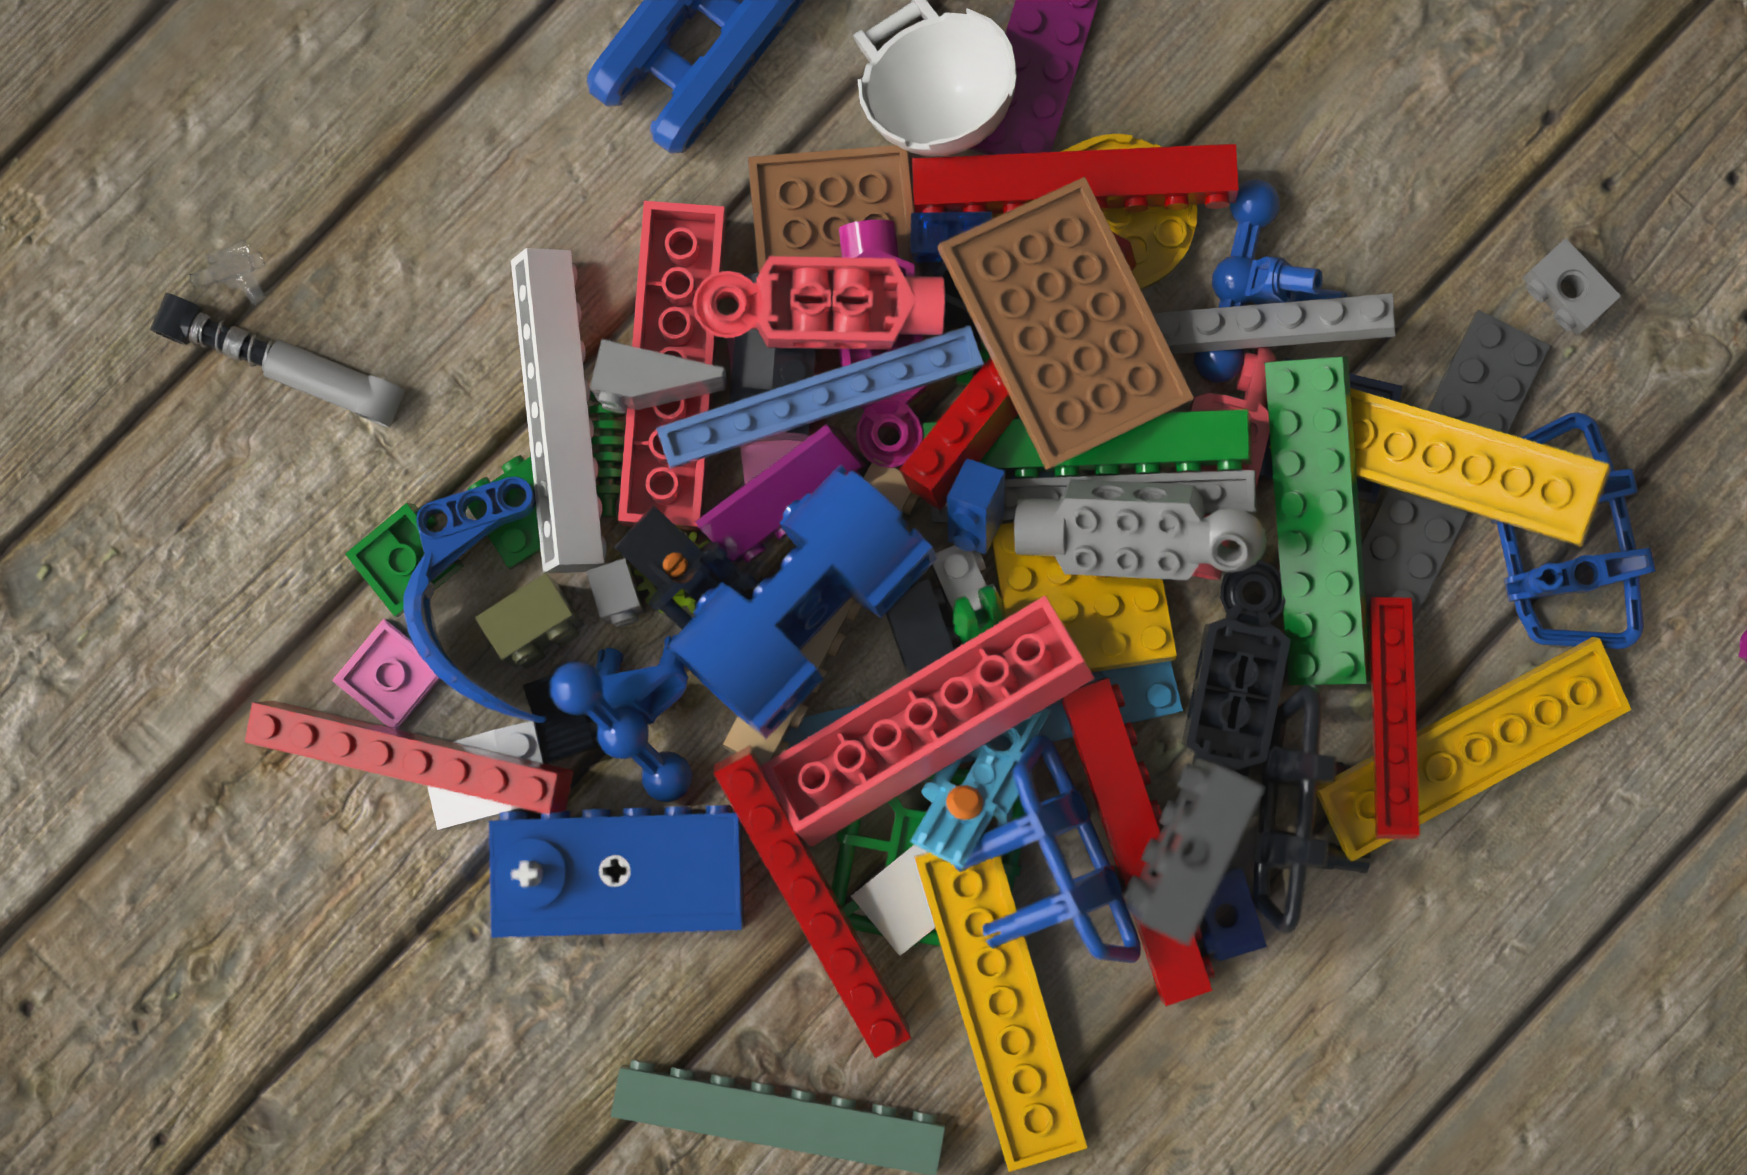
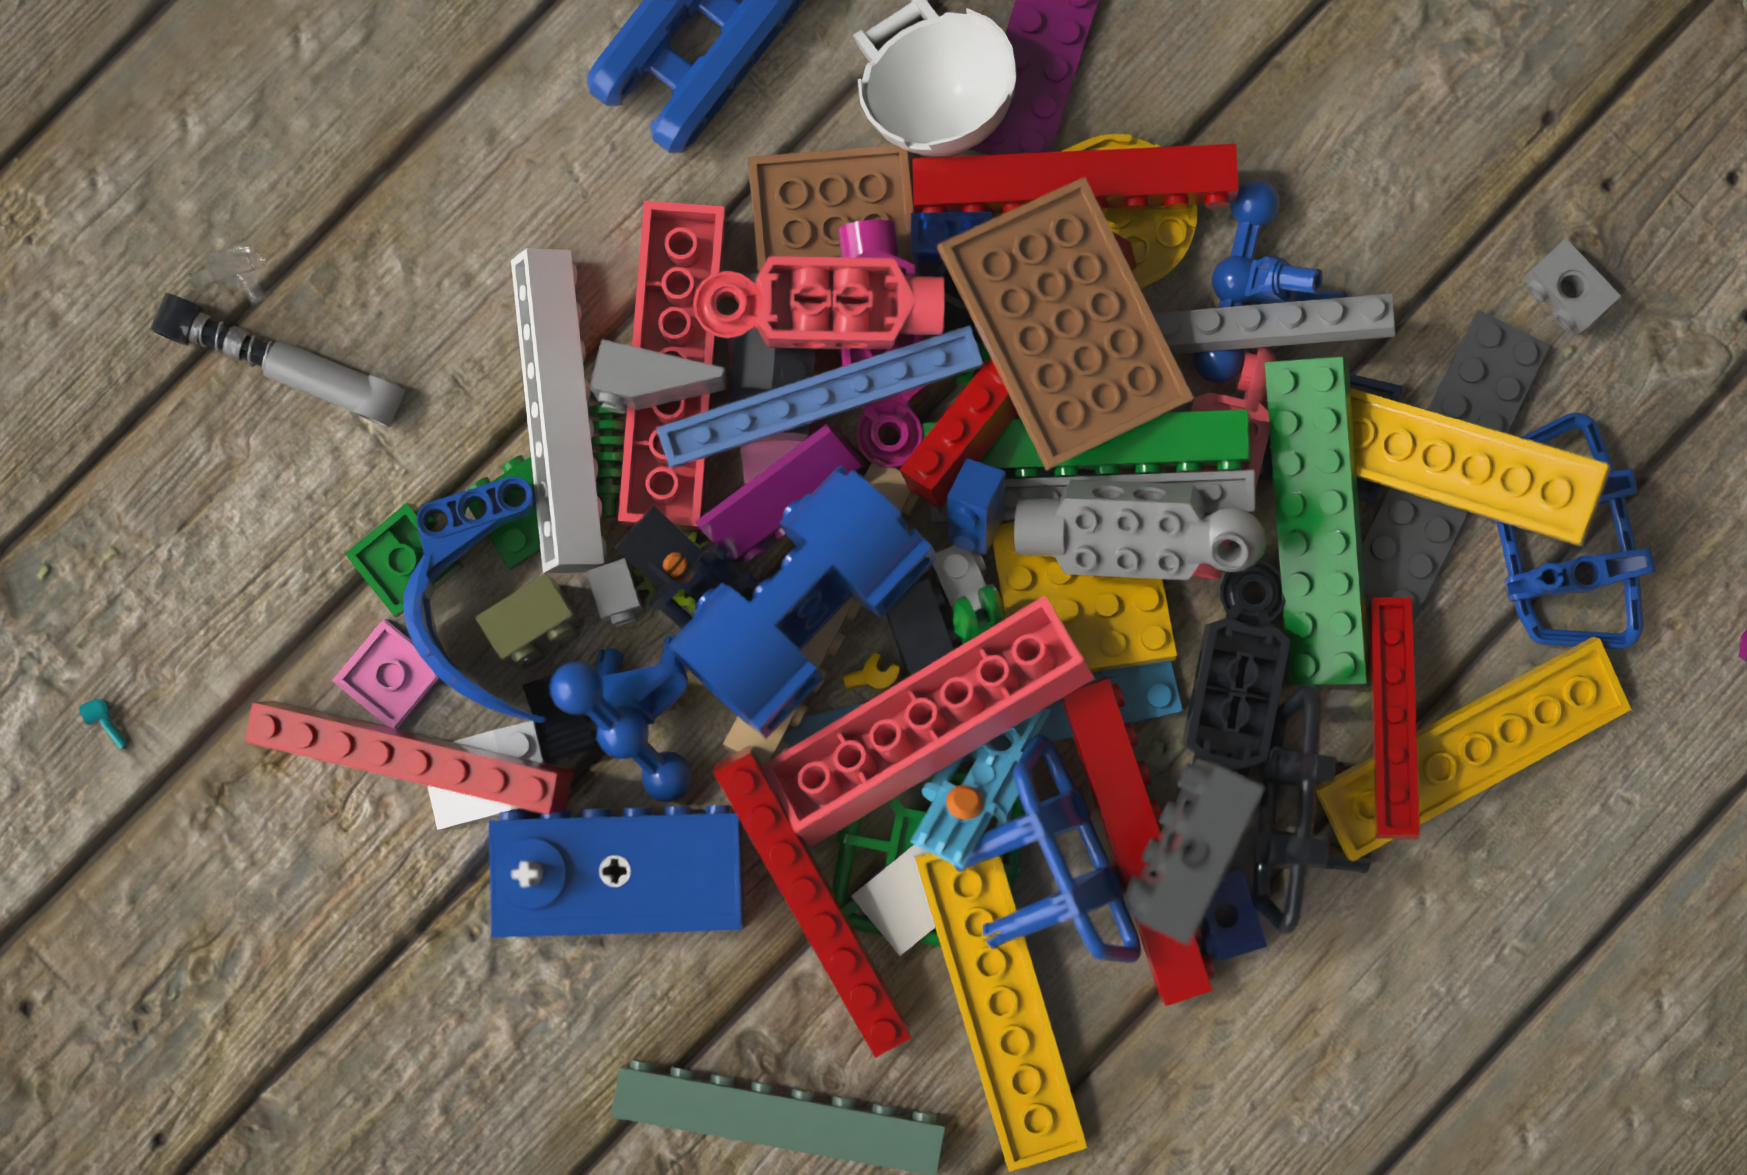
(99, 711): none -> teal hand
(873, 677): none -> yellow piece

